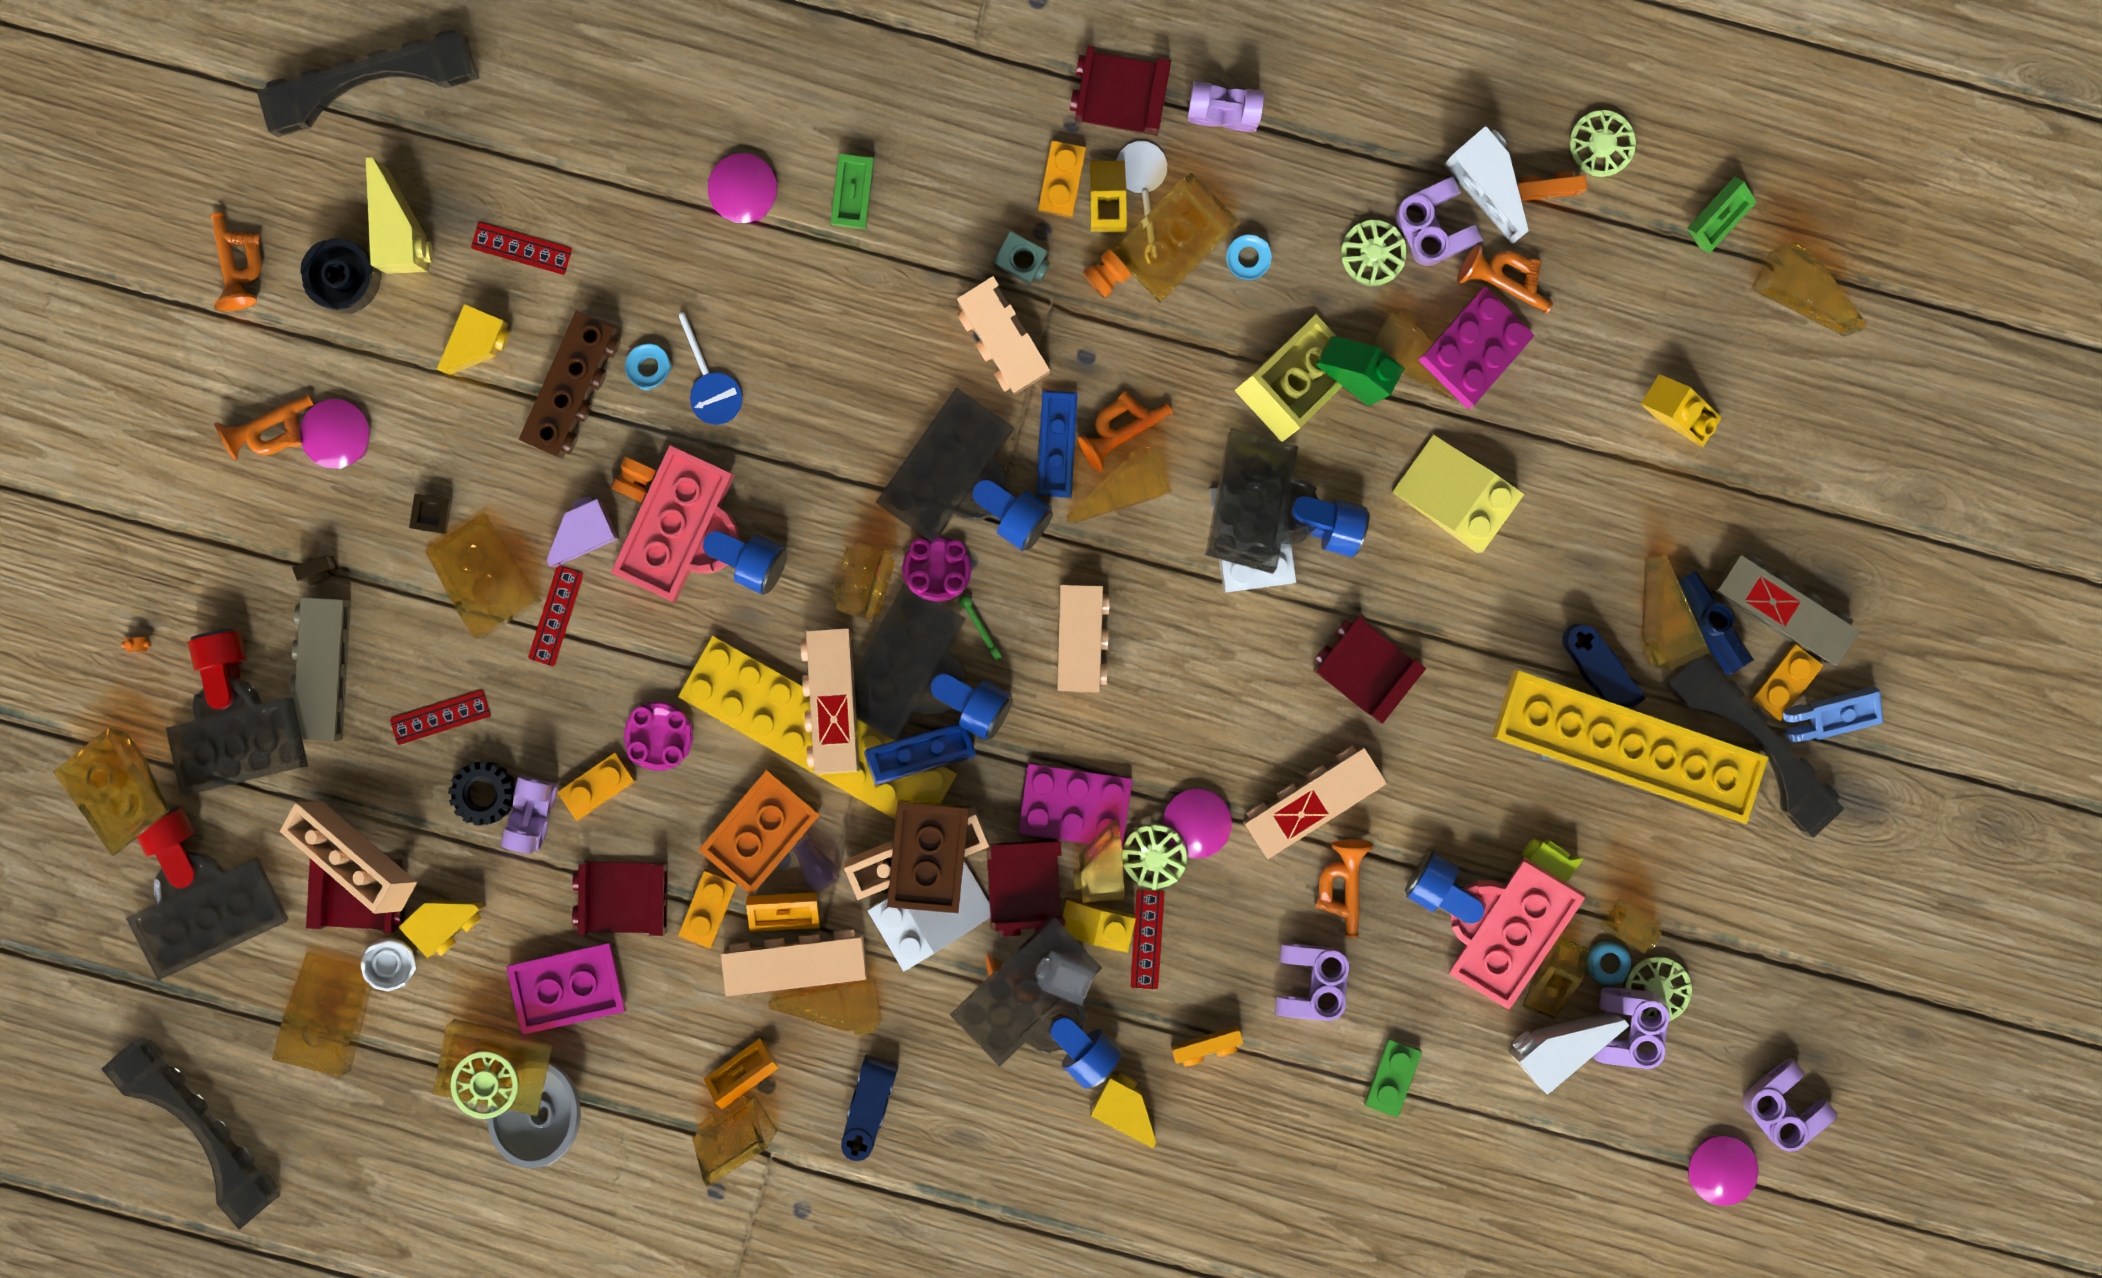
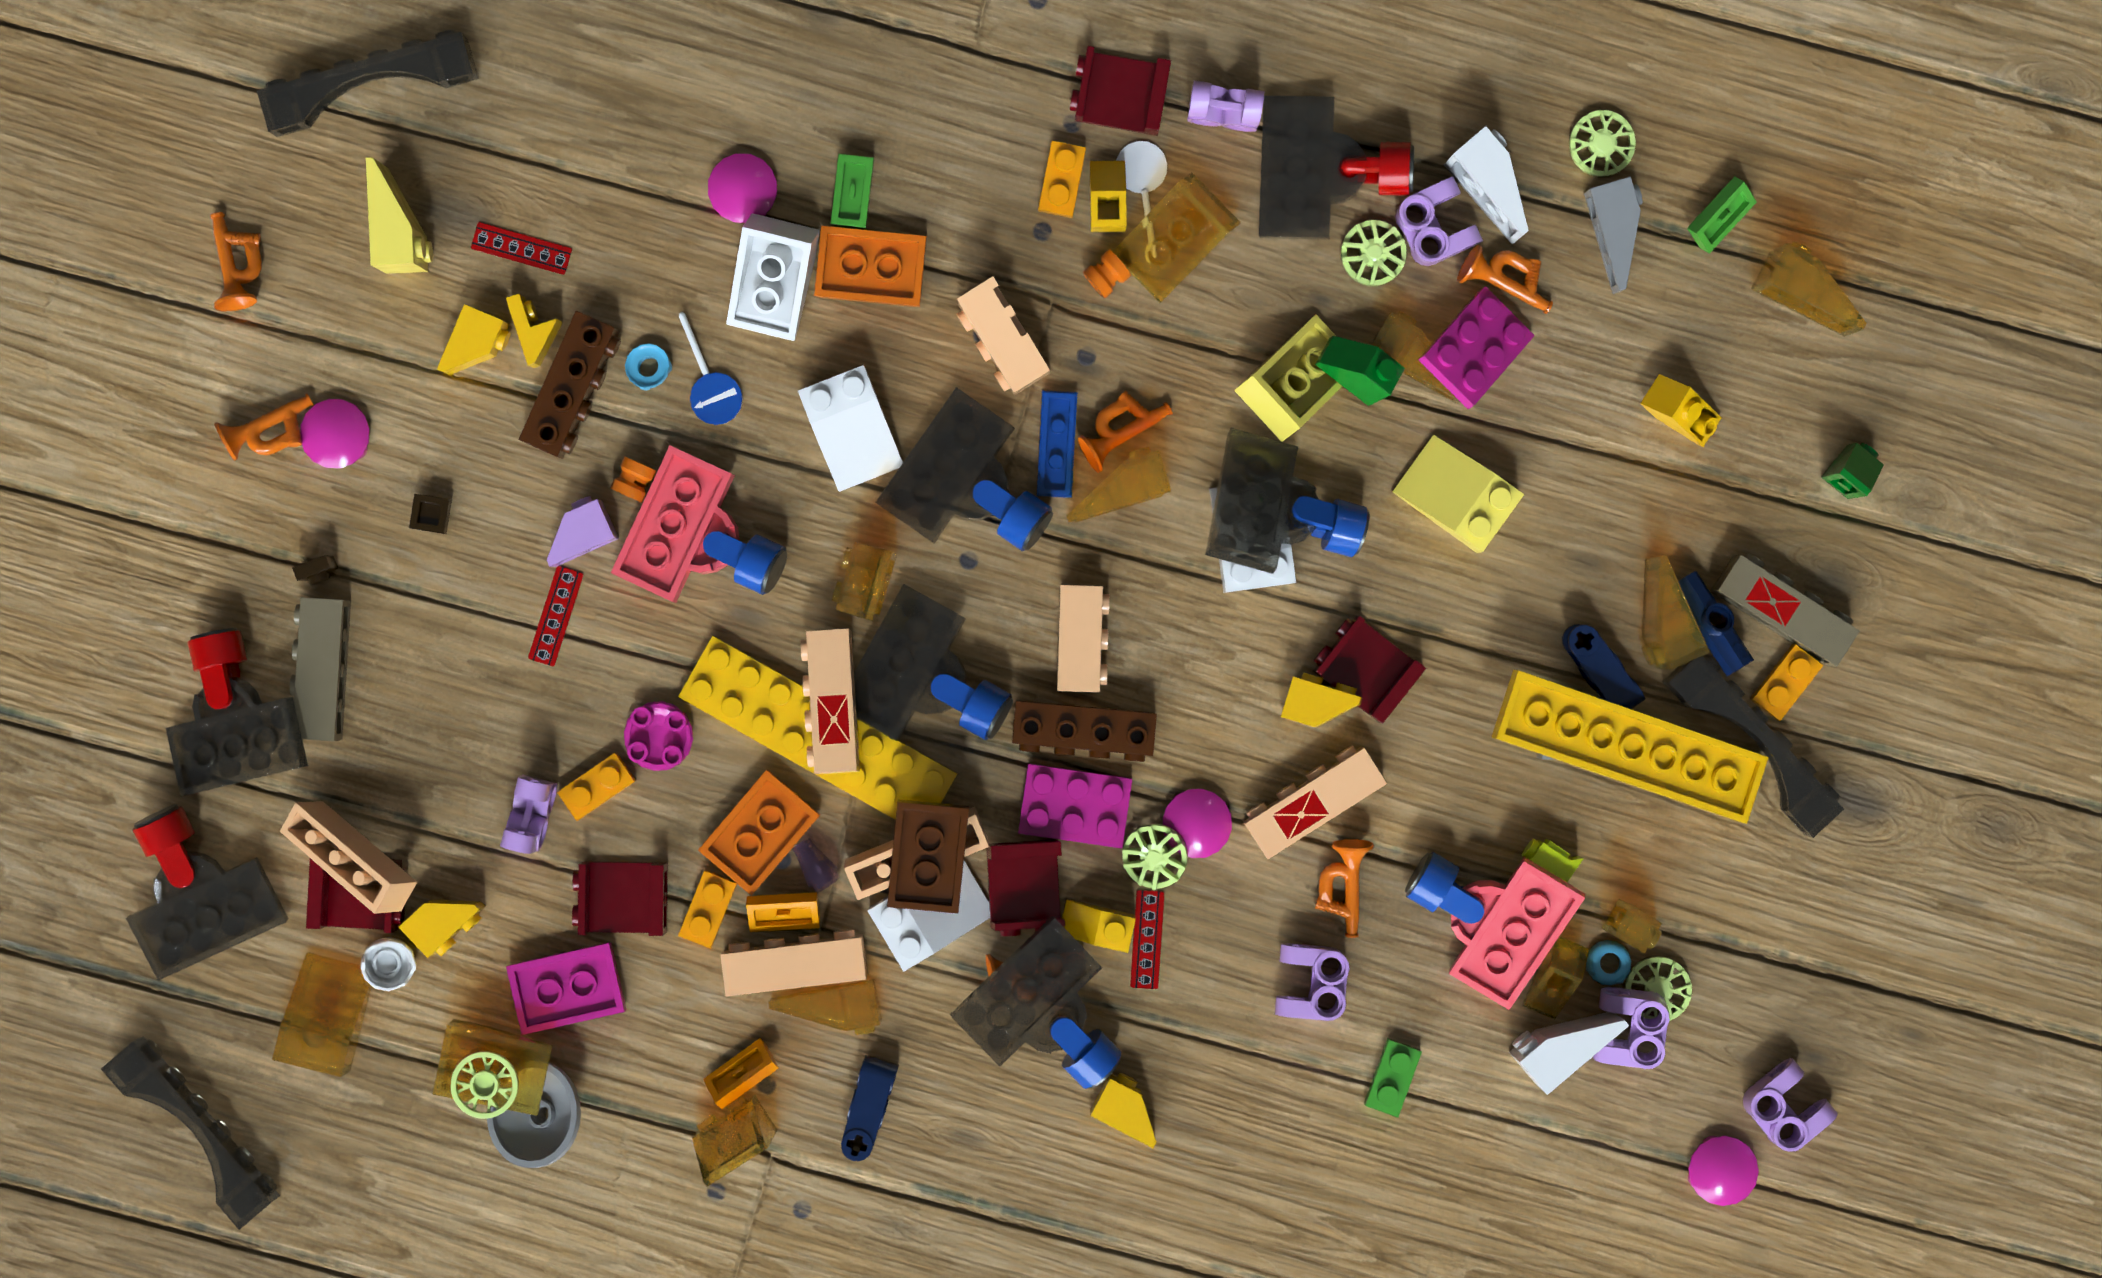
(113, 788): clear yellow slope -> none
(136, 644): orange piece -> none
(325, 289): black brick -> none
(440, 717): red sticker -> none
(461, 793): black tyre -> none
(481, 577): clear yellow slope -> none
(534, 339): none -> yellow slope
(772, 276): none -> white slope
(851, 428): none -> white slope
(870, 266): none -> orange plate
(919, 753): blue tile -> none
(937, 569): dark pink dish -> none
(966, 603): bright green hinge -> none
(1011, 247): sand green brick -> none
(1065, 977): clear brick -> none
(1084, 729): none -> reddish brown brick
(1101, 867): clear yellow slope -> none
(1193, 1050): light orange plate -> none
(1261, 265): medium azure piece -> none
(1313, 167): none -> clear smoke plate
(1317, 704): none -> yellow slope
(1562, 185): orange plate -> none
(1615, 220): none -> light grey slope
(1835, 715): medium blue hinge -> none
(1854, 471): none -> green slope

